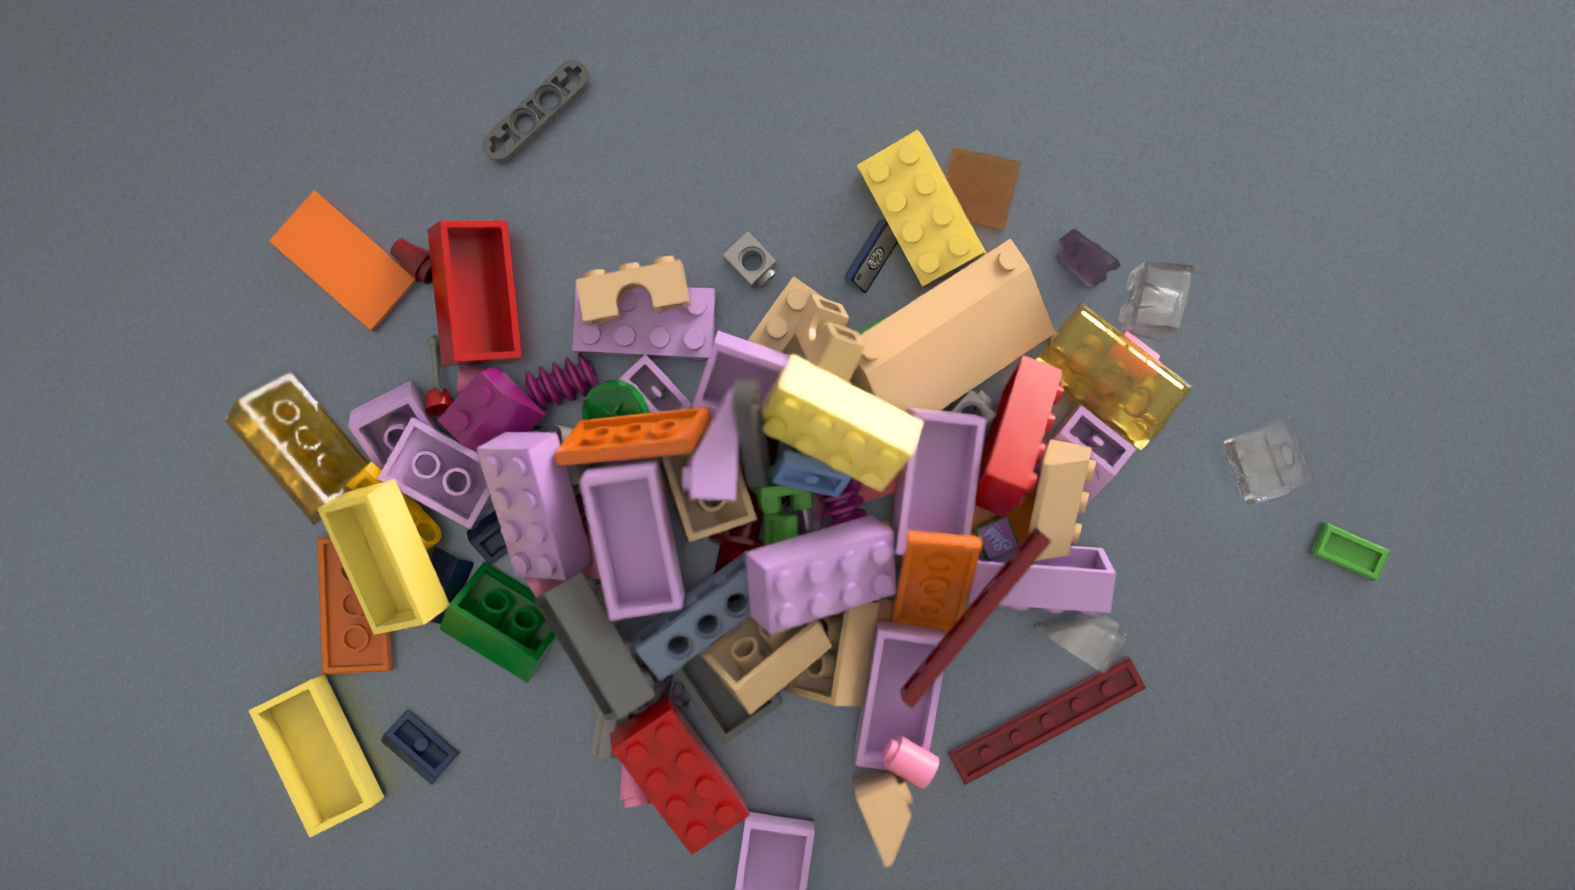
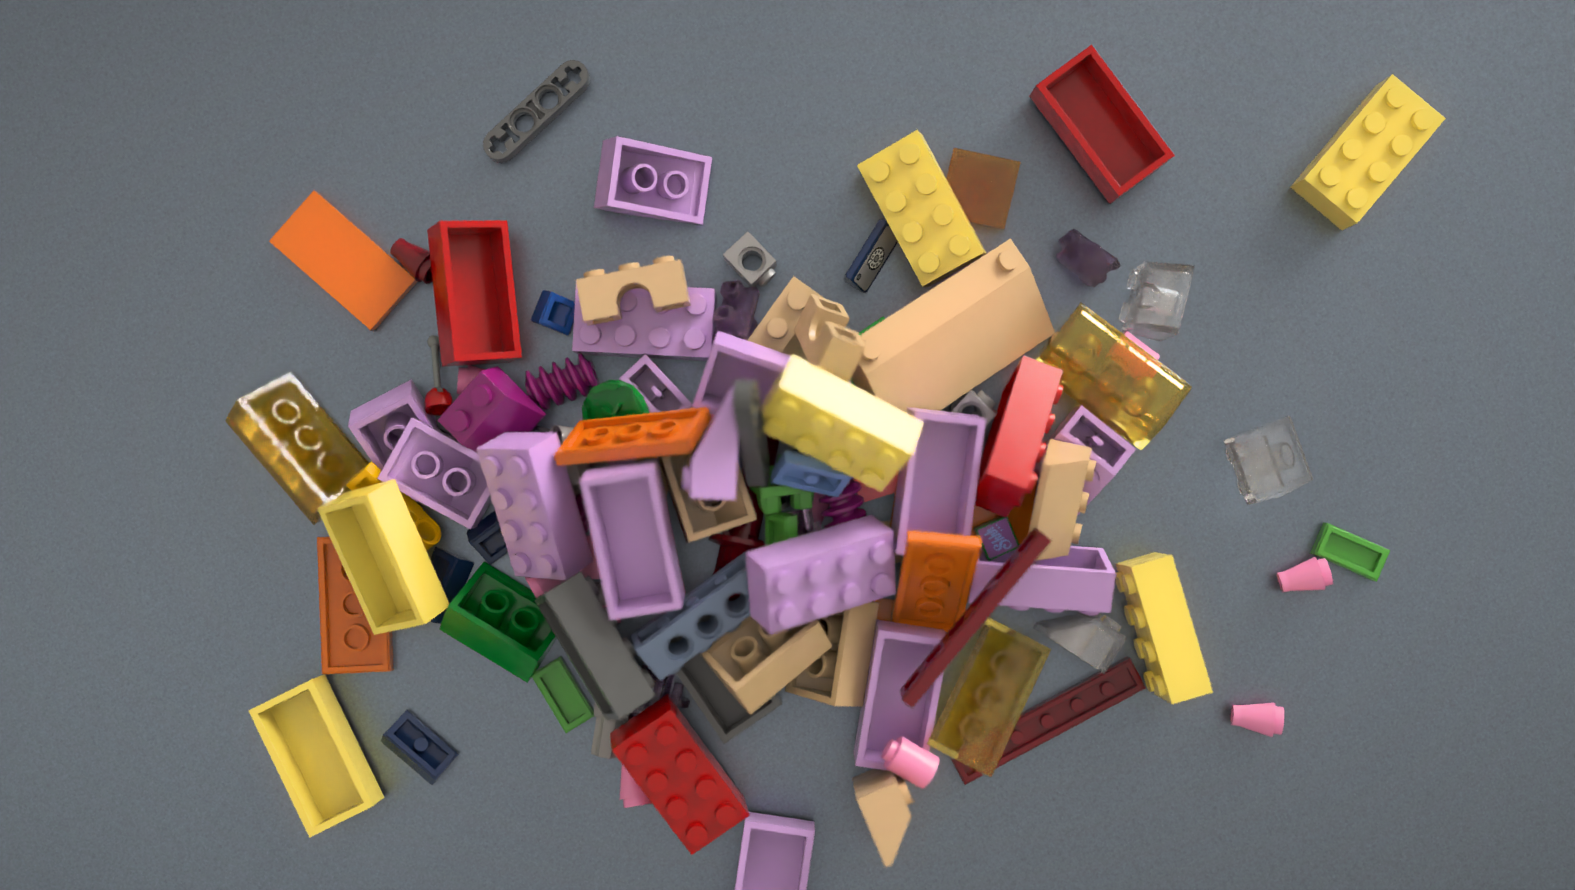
(554, 312): none -> blue slope
(563, 694): none -> bright green tile
(652, 181): none -> lavender slope
(737, 310): none -> clear purple hips
(988, 697): none -> clear yellow slope
(1100, 124): none -> red piece
(1162, 627): none -> light yellow piece
(1260, 718): none -> bright pink cone
(1306, 576): none -> bright pink cone
(1367, 152): none -> light yellow piece

